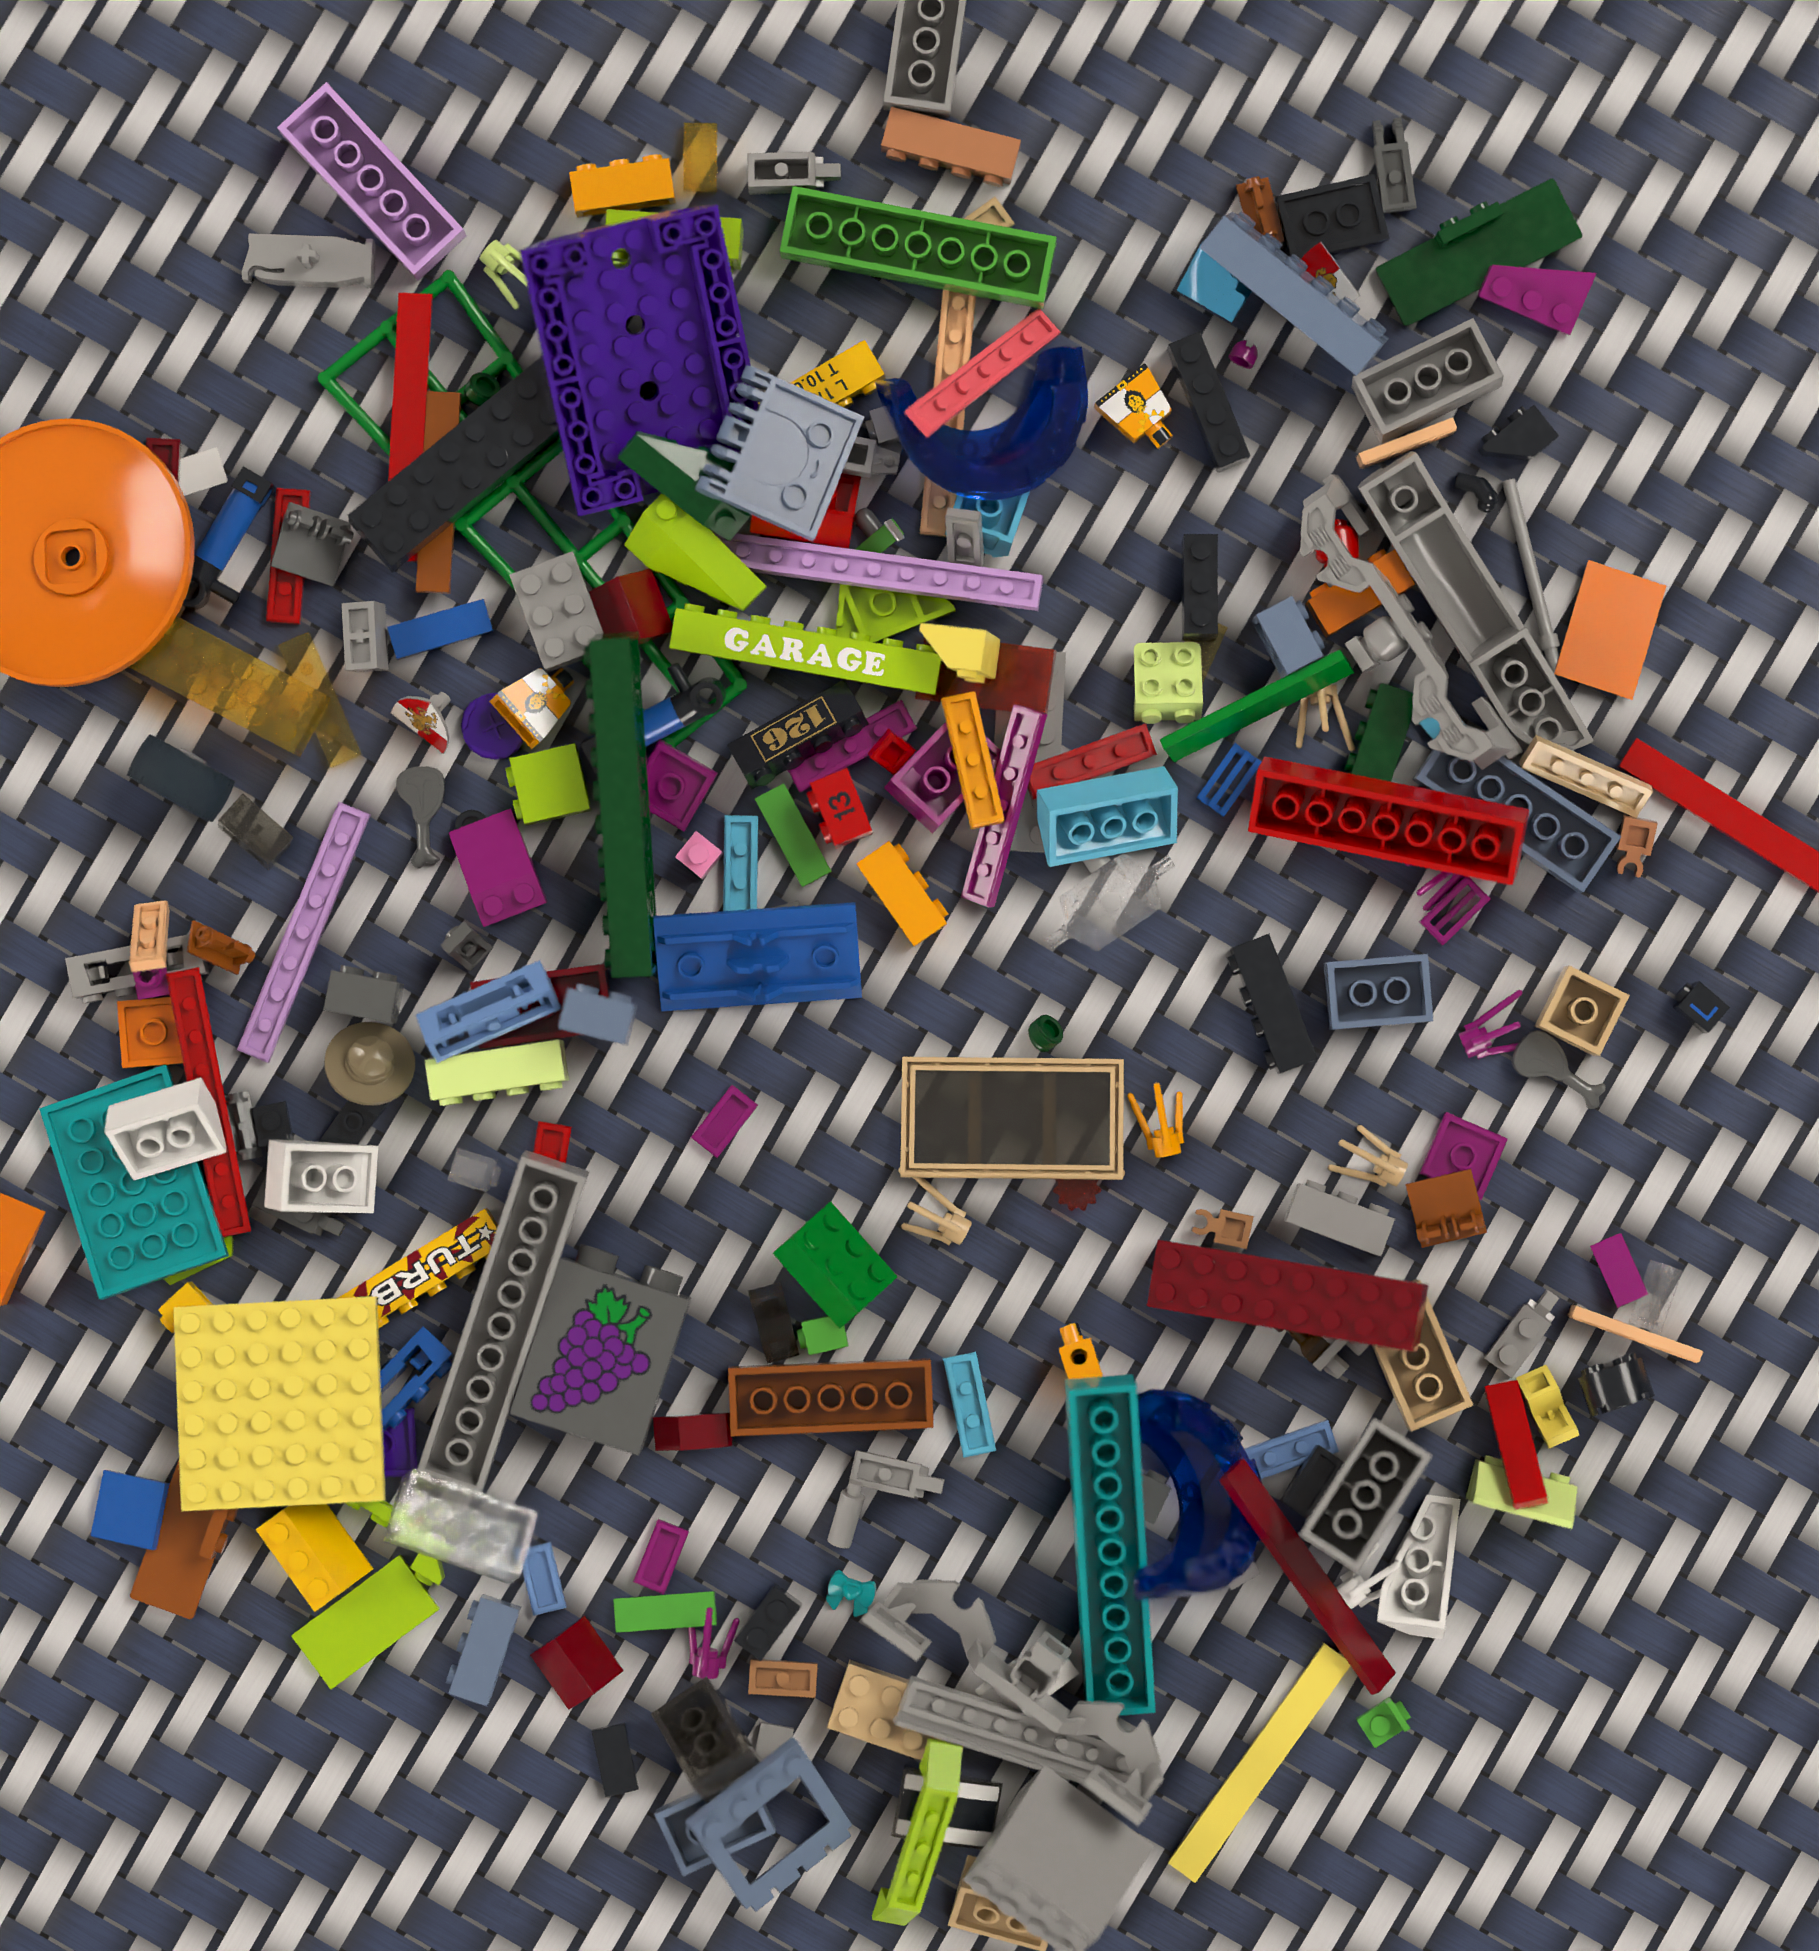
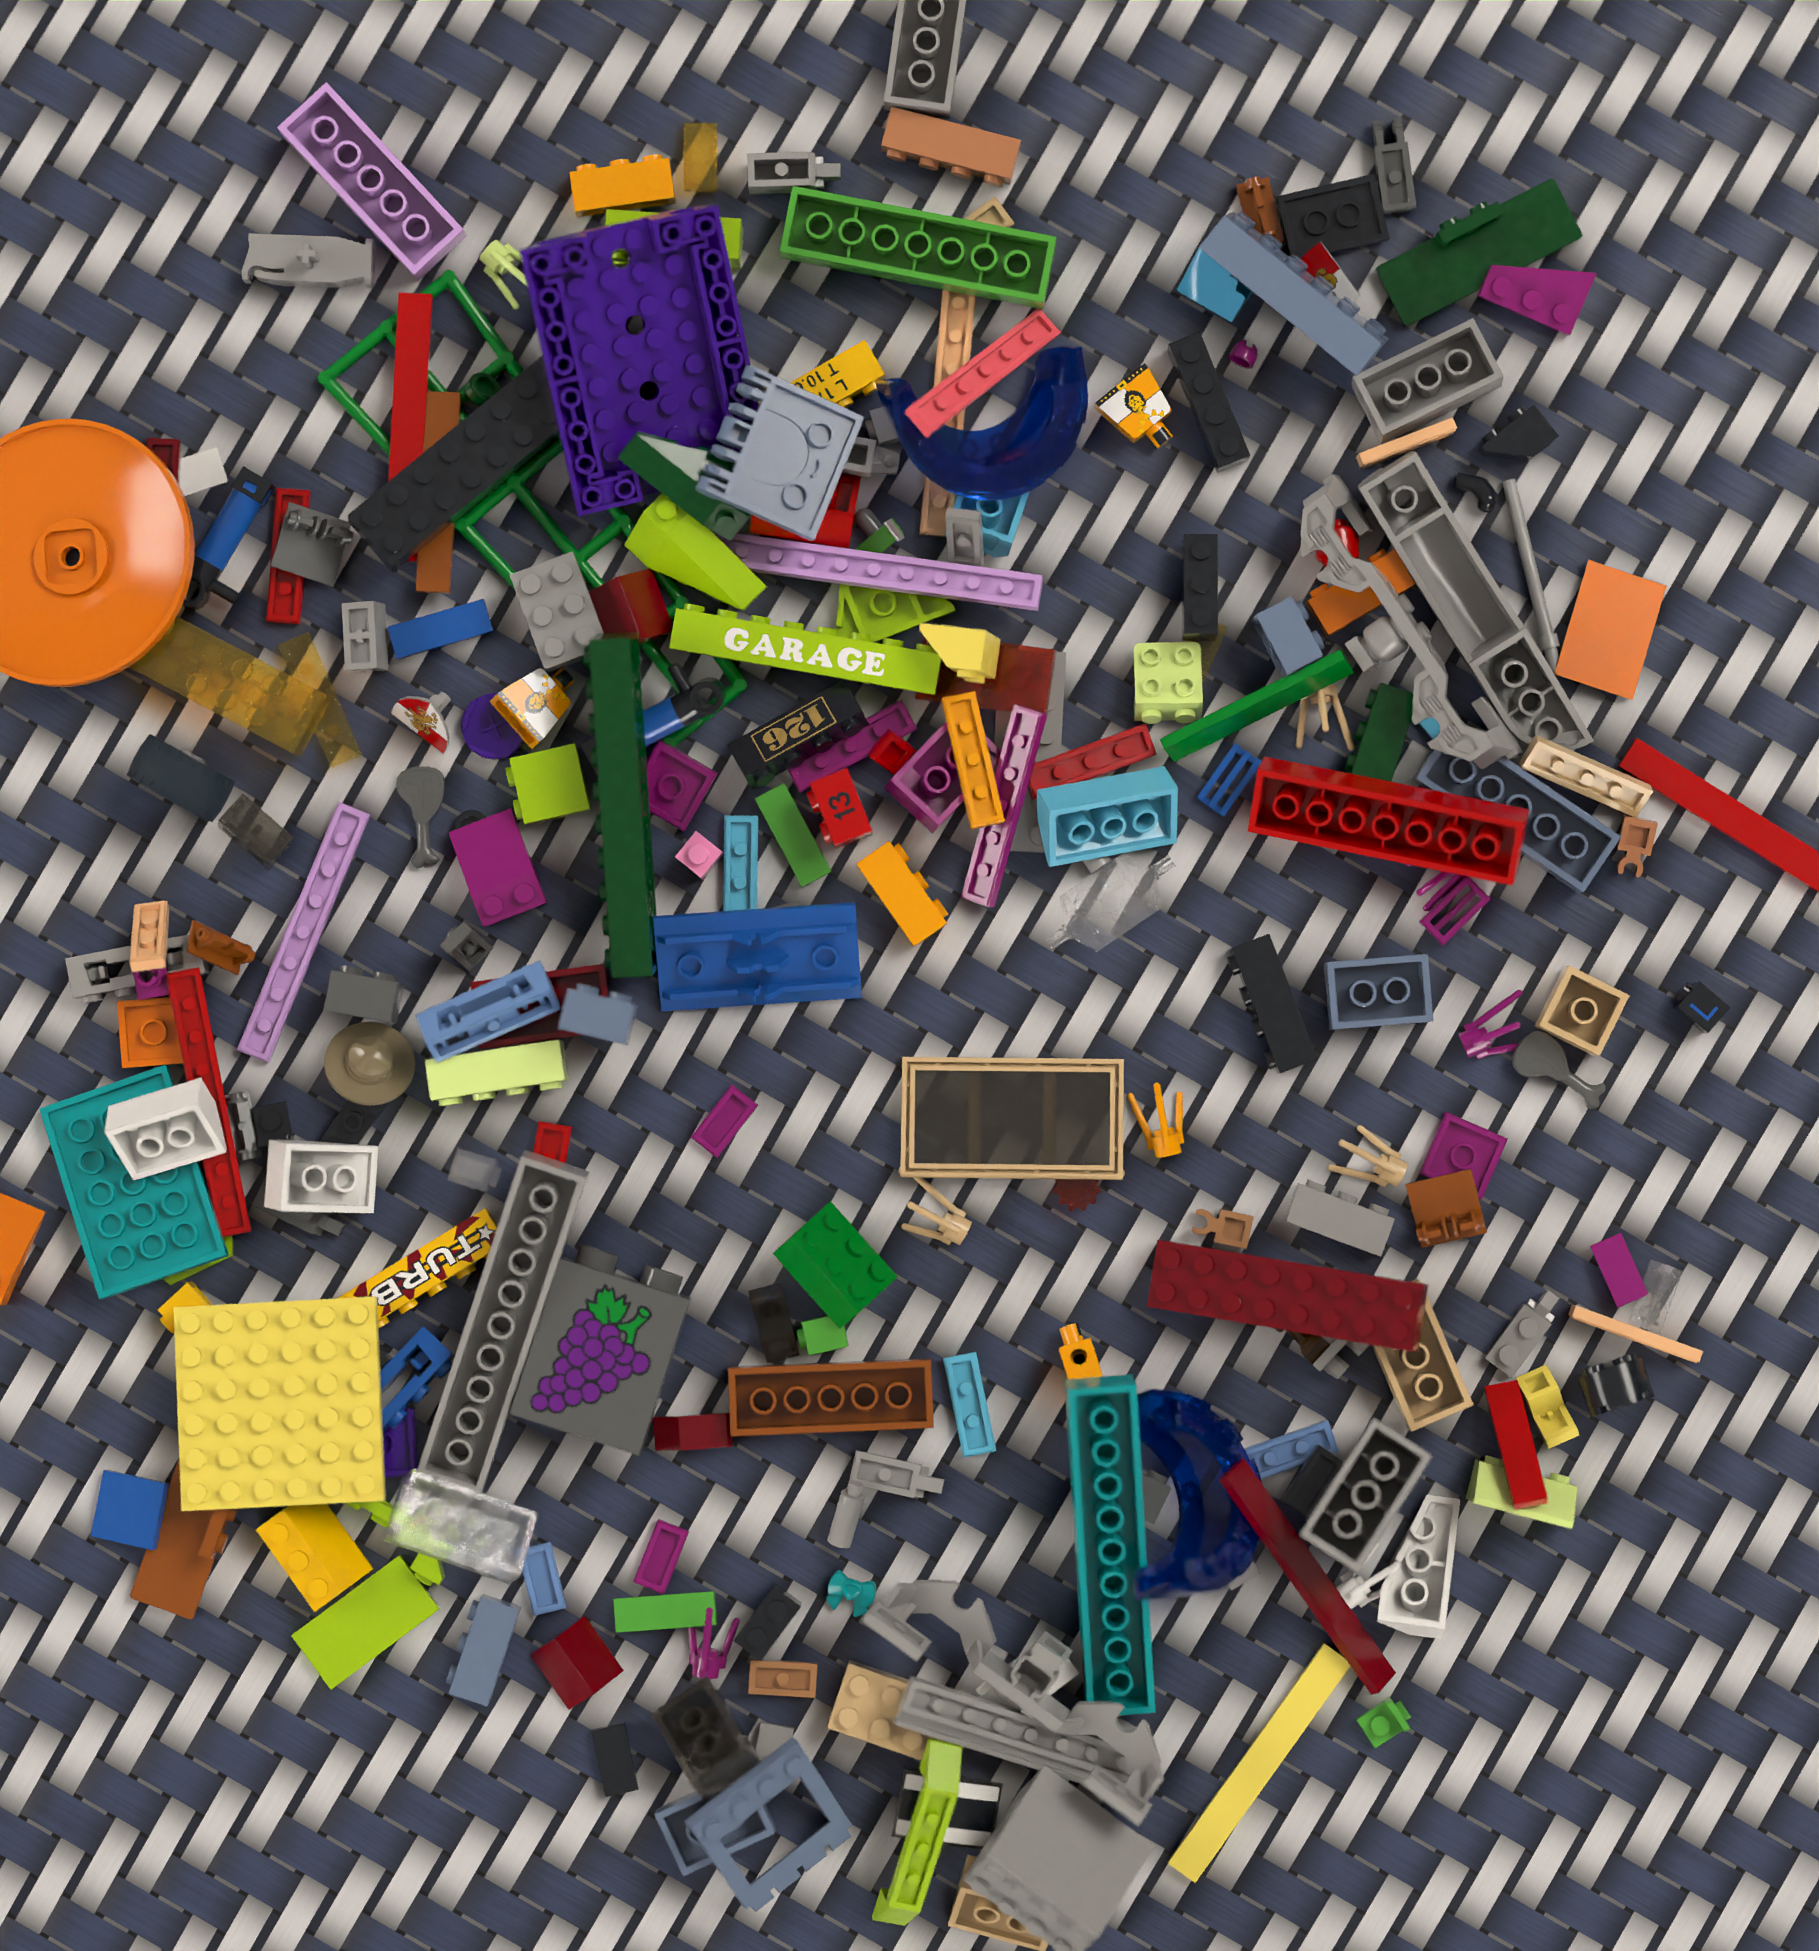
(1045, 1033): dark green tile -> none

